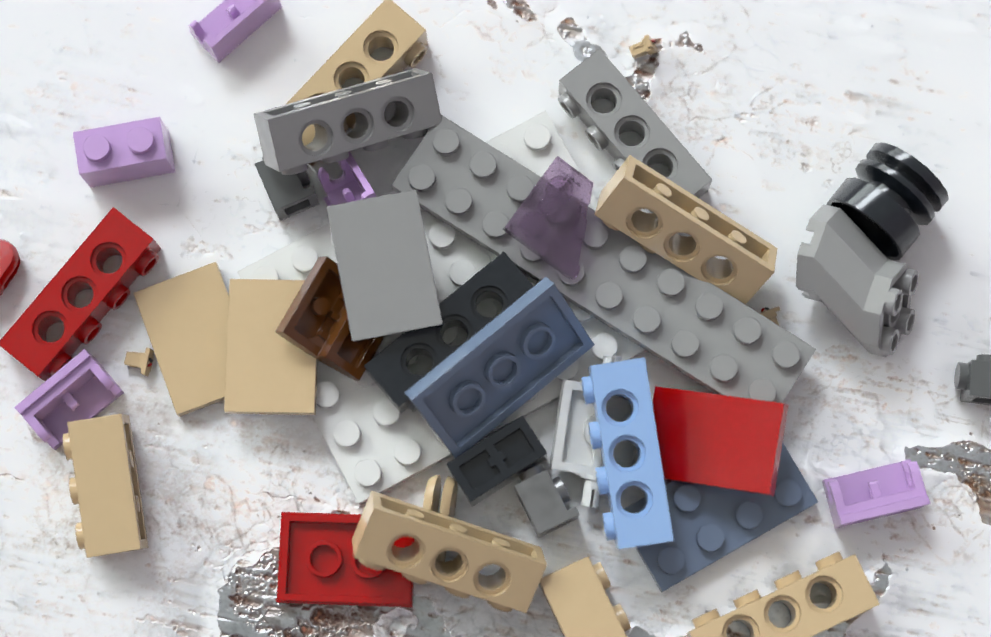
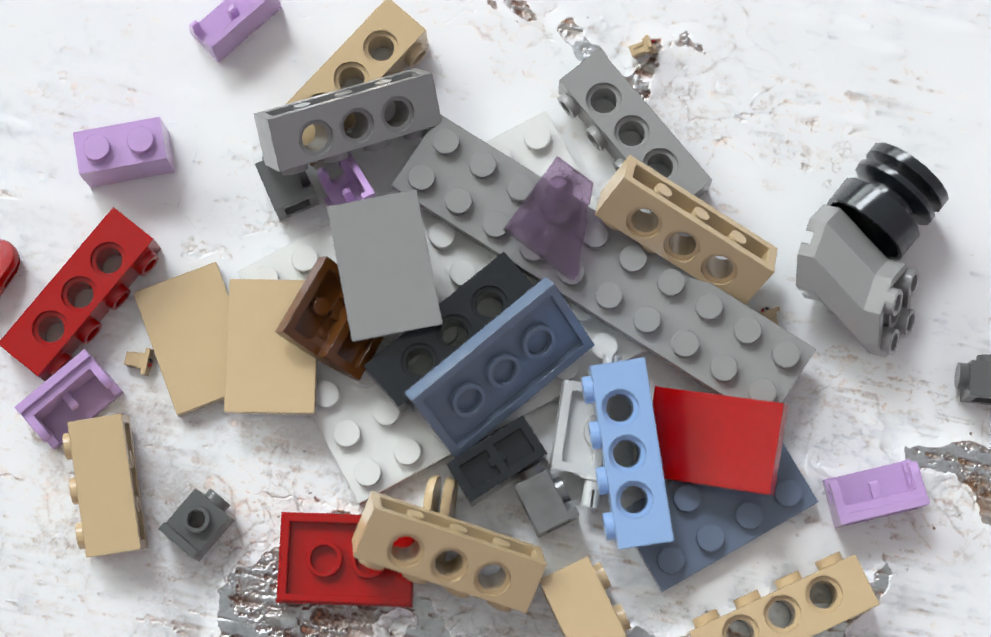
(198, 541): none -> dark grey brick

